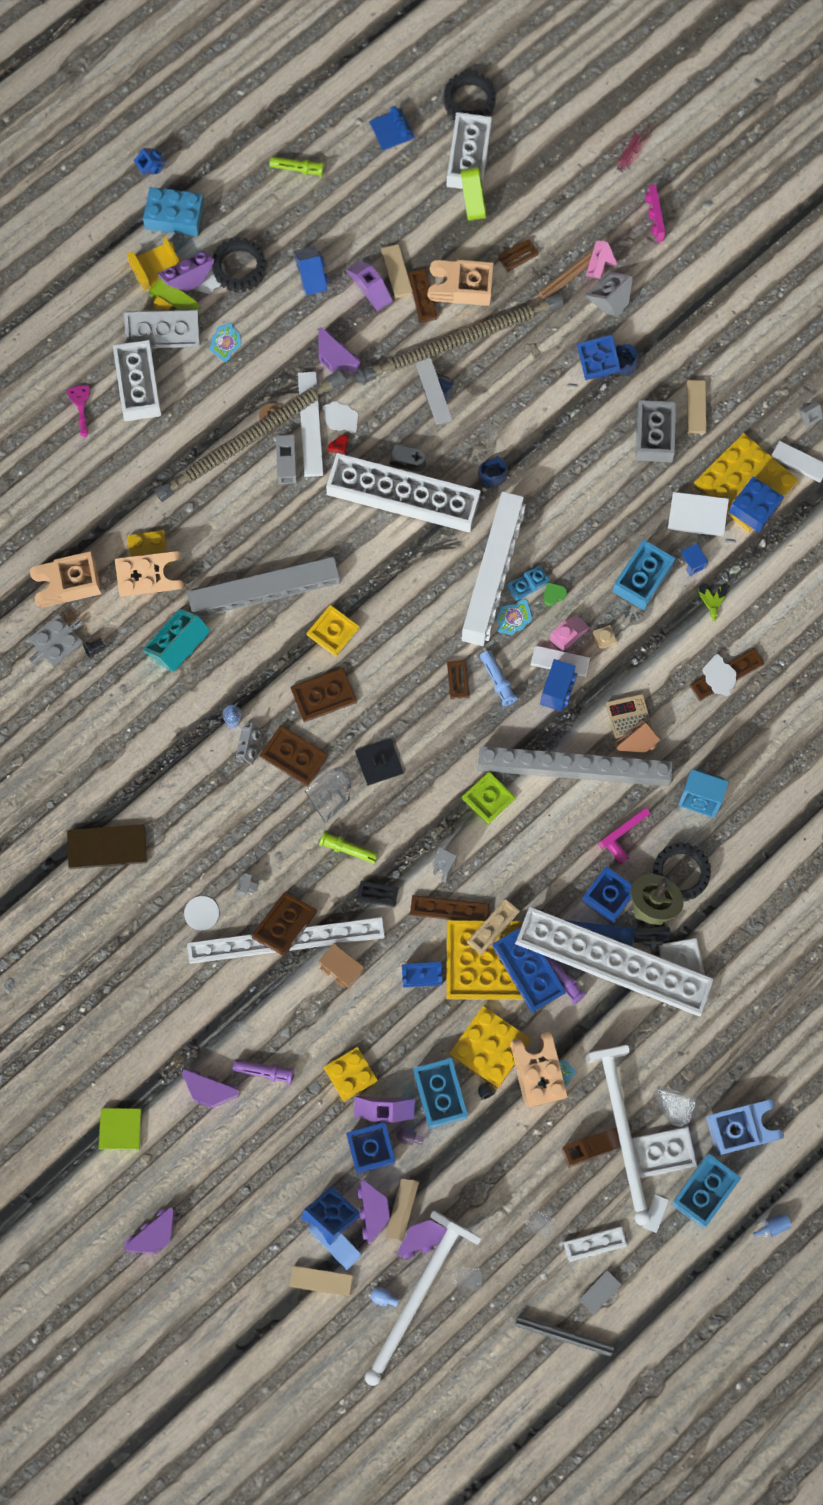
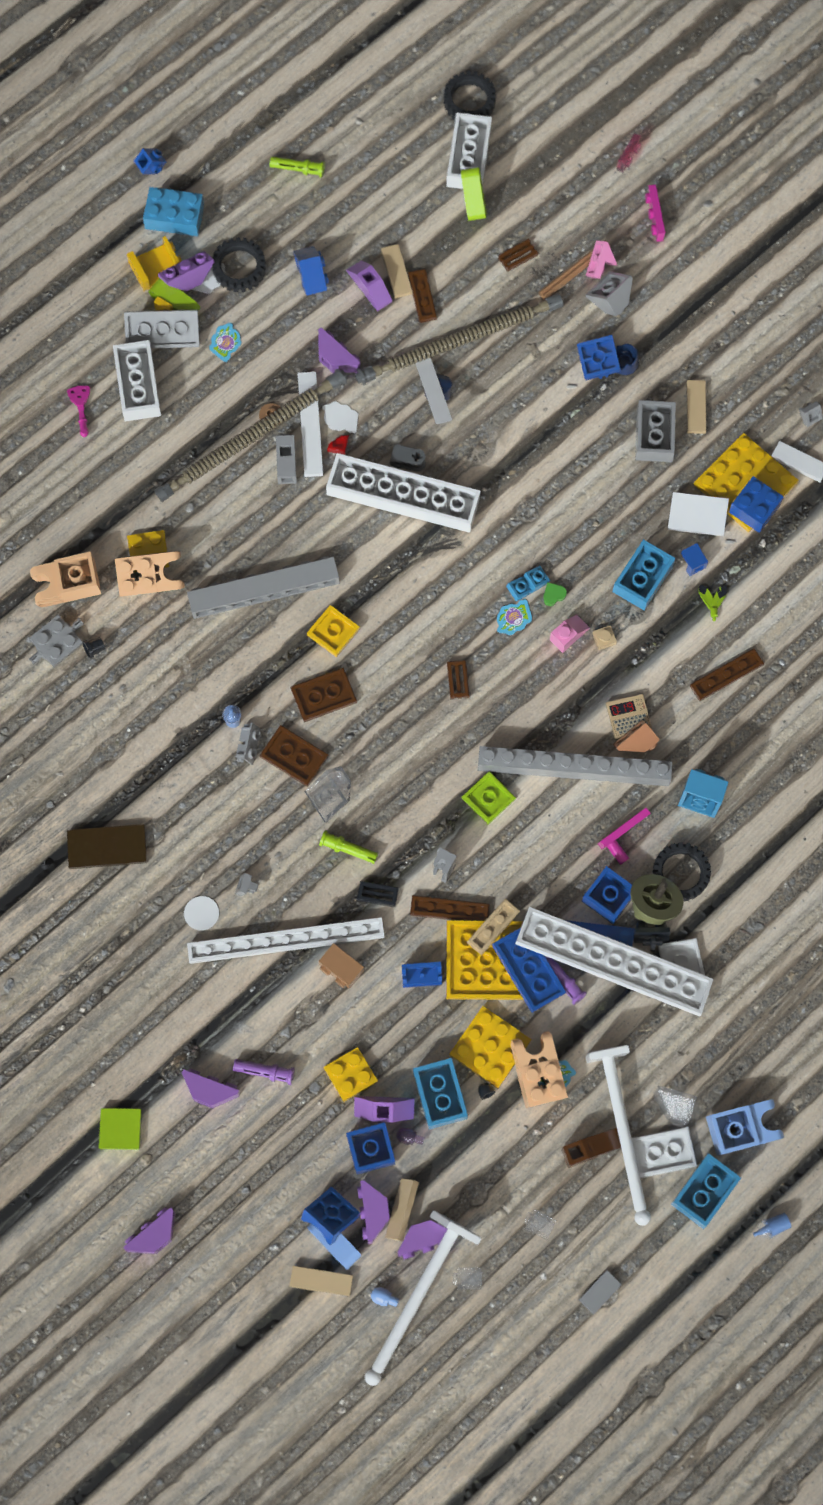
(176, 639): teal slope -> none
(284, 924): reddish brown tile -> none
(379, 762): black piece -> none
(391, 129): blue hinge -> none
(465, 282): light nougat brick -> none
(493, 472): dark blue hair -> none
(493, 569): white brick -> none
(501, 685): light blue pin -> none
(544, 658): white tile -> none
(557, 686): blue brick -> none
(564, 1335): dark grey axle -> none
(595, 1244): white tile -> none
(656, 1212): white sticker -> none
(719, 675): white sticker -> none

